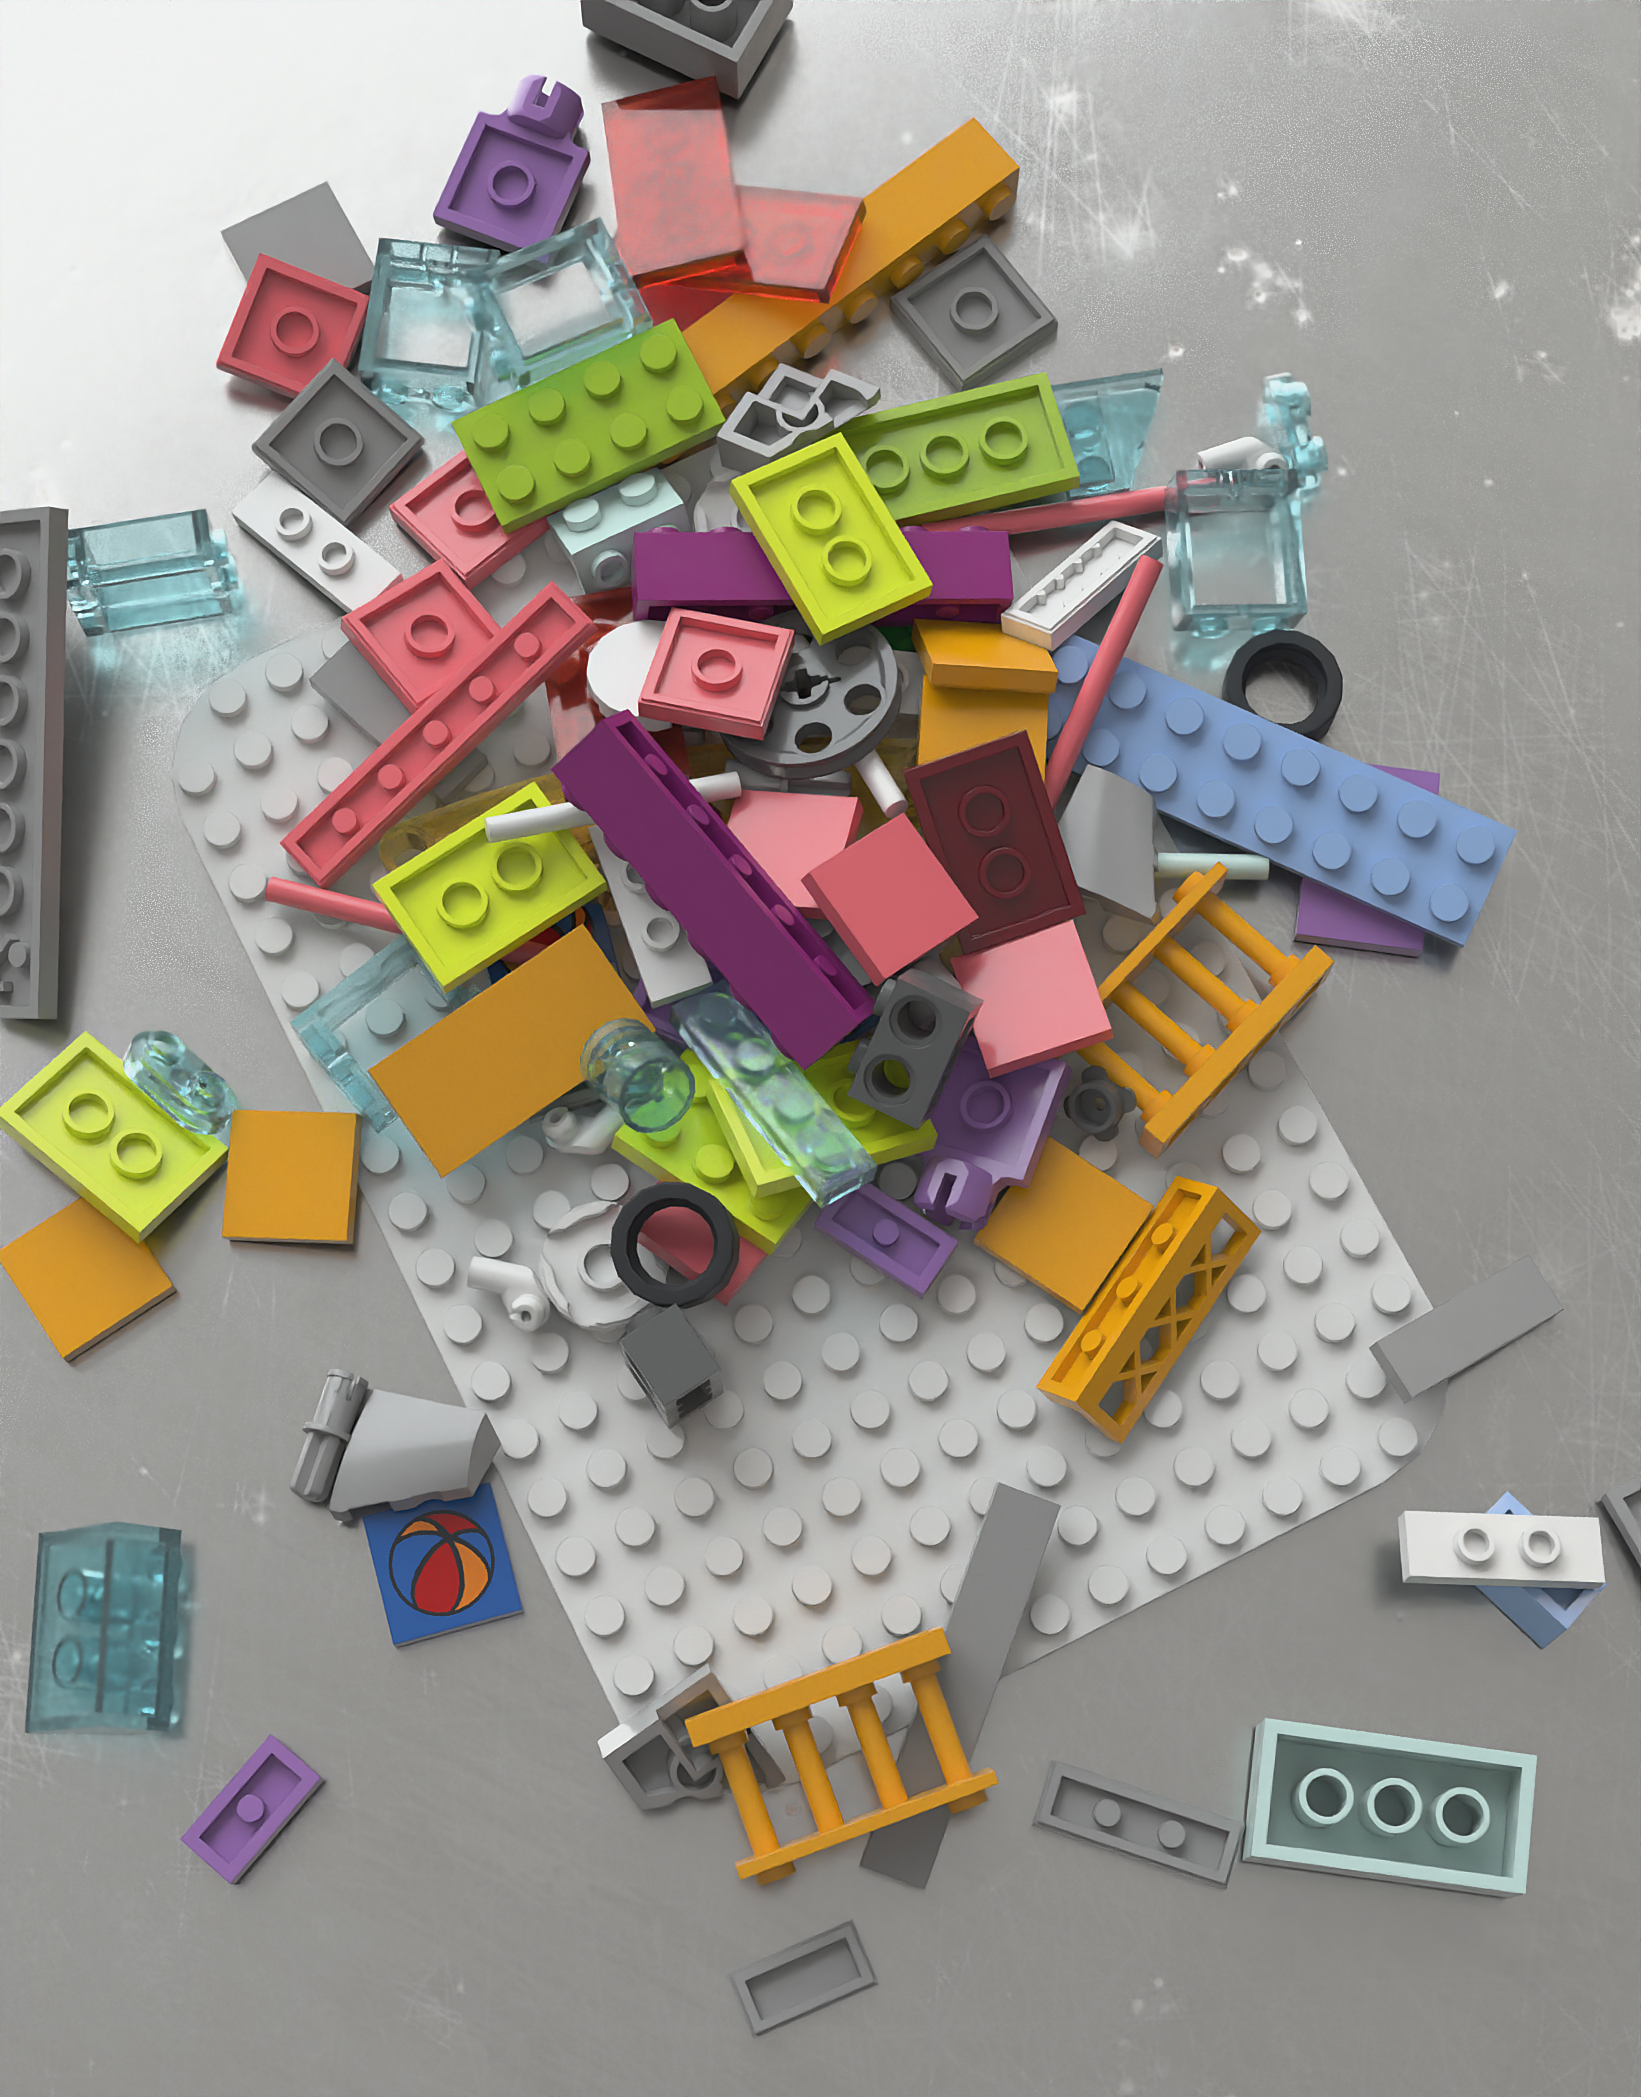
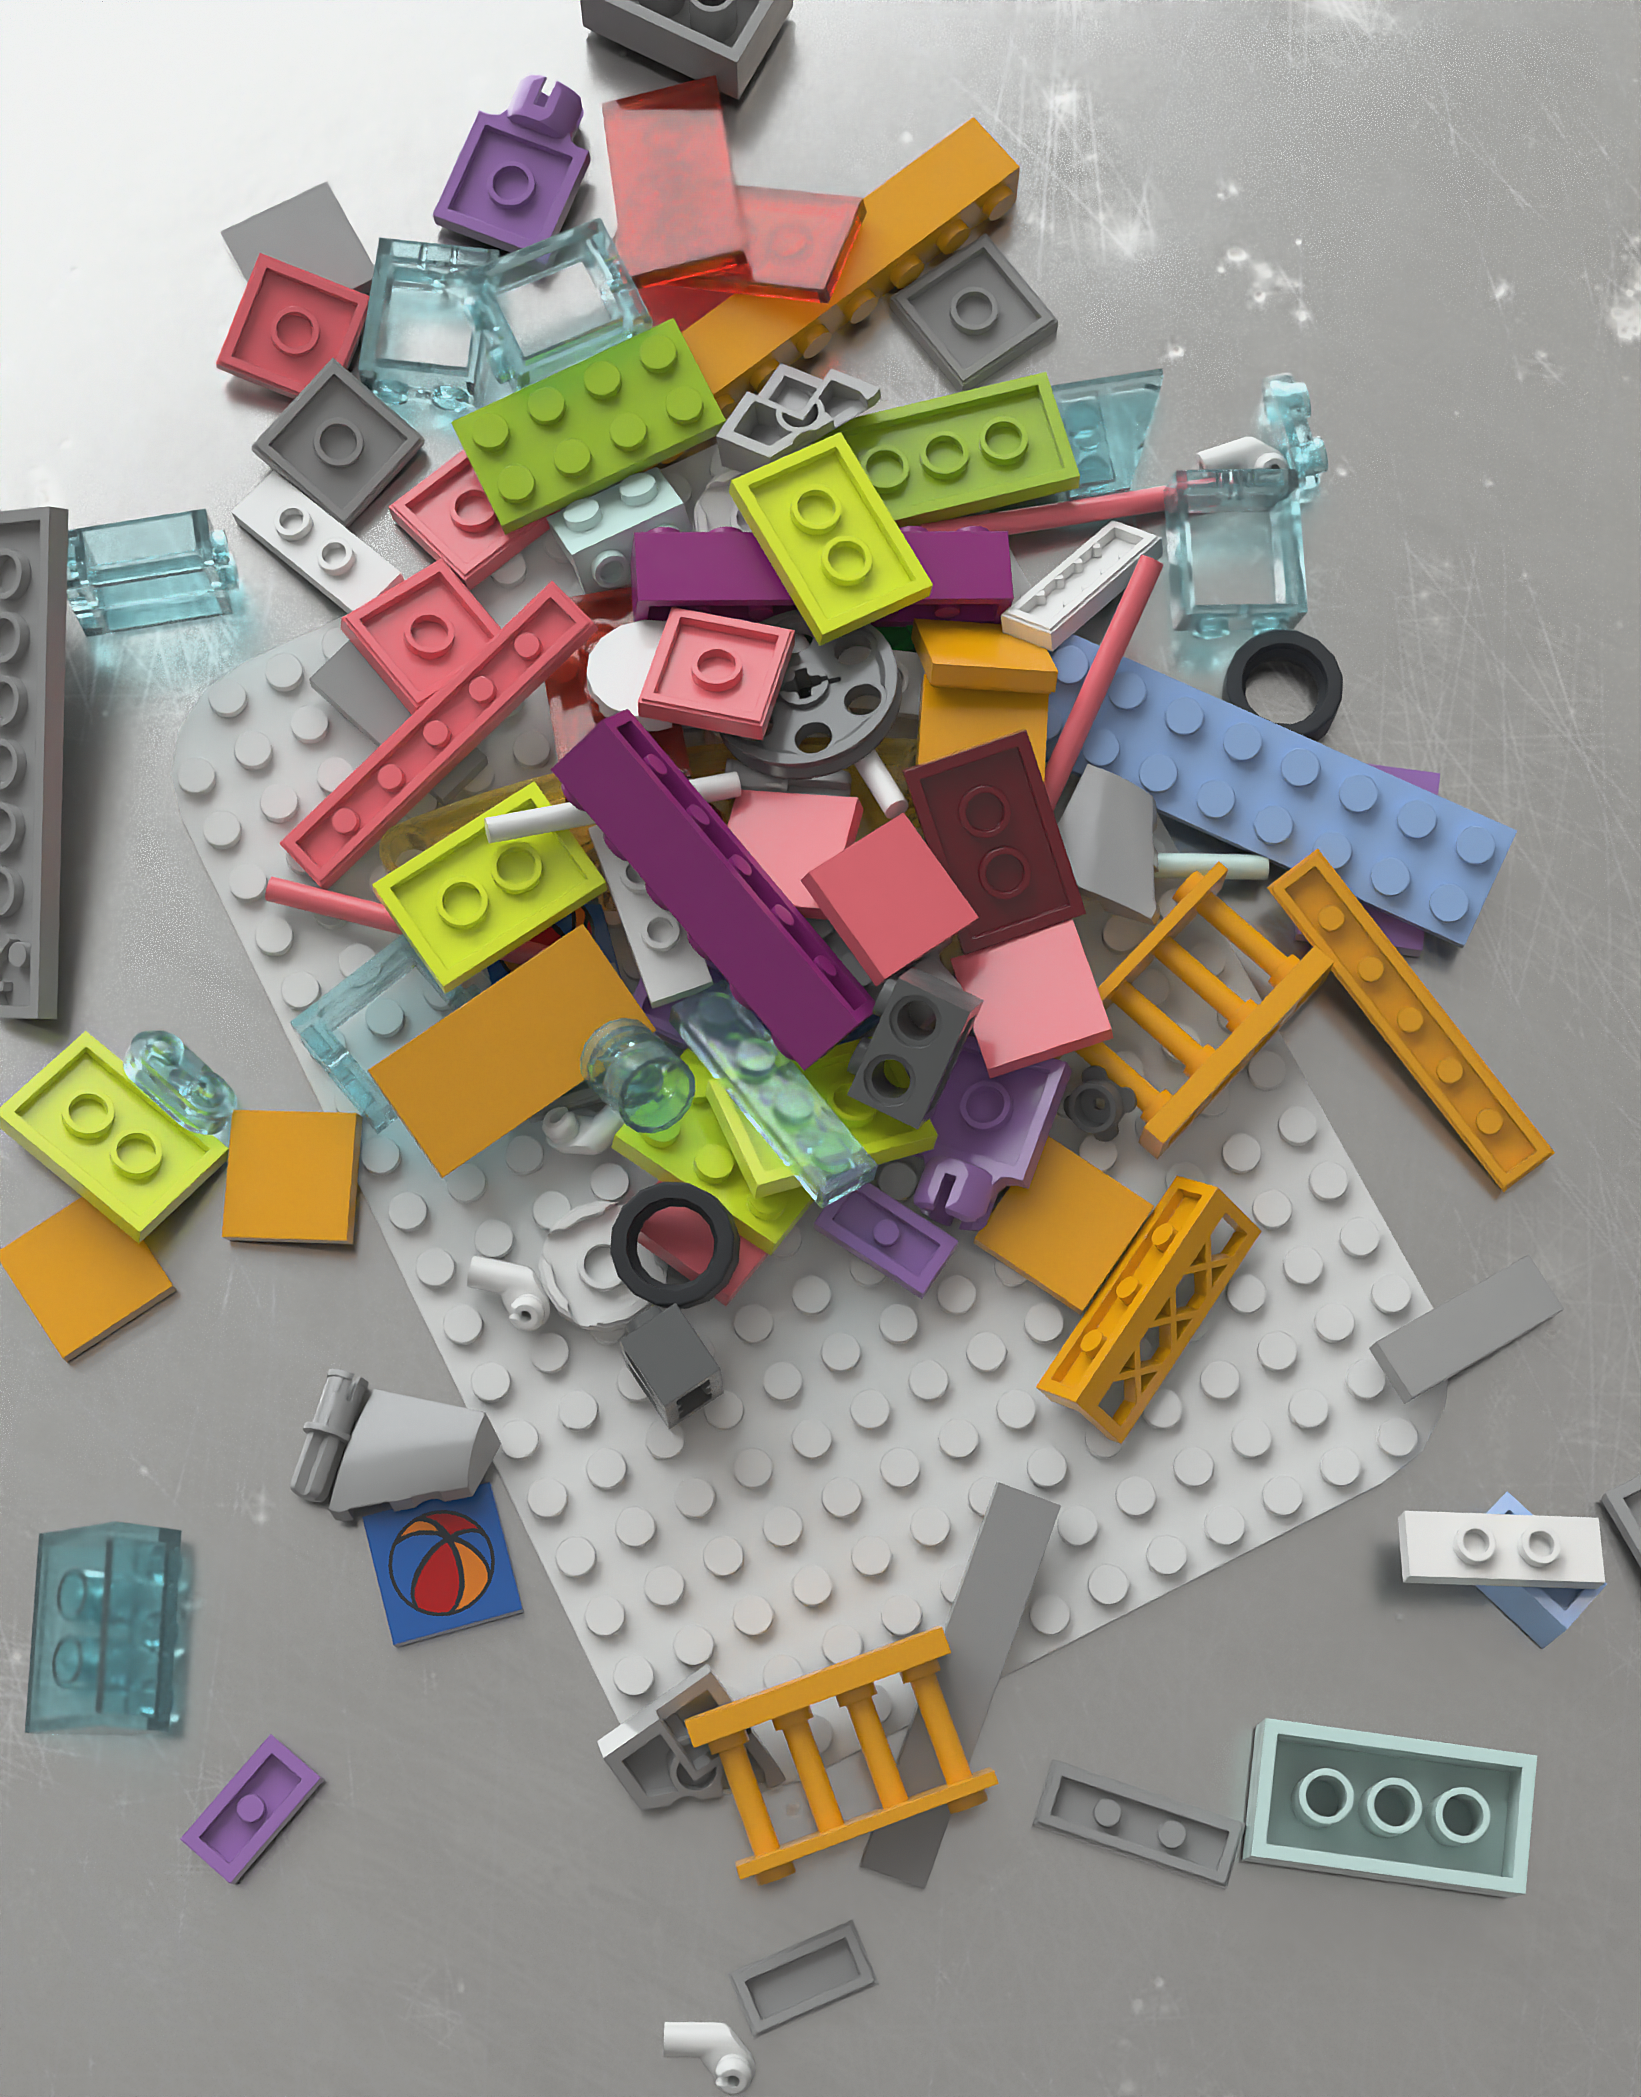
(717, 2048): none -> white arm
(1411, 1021): none -> light orange tile

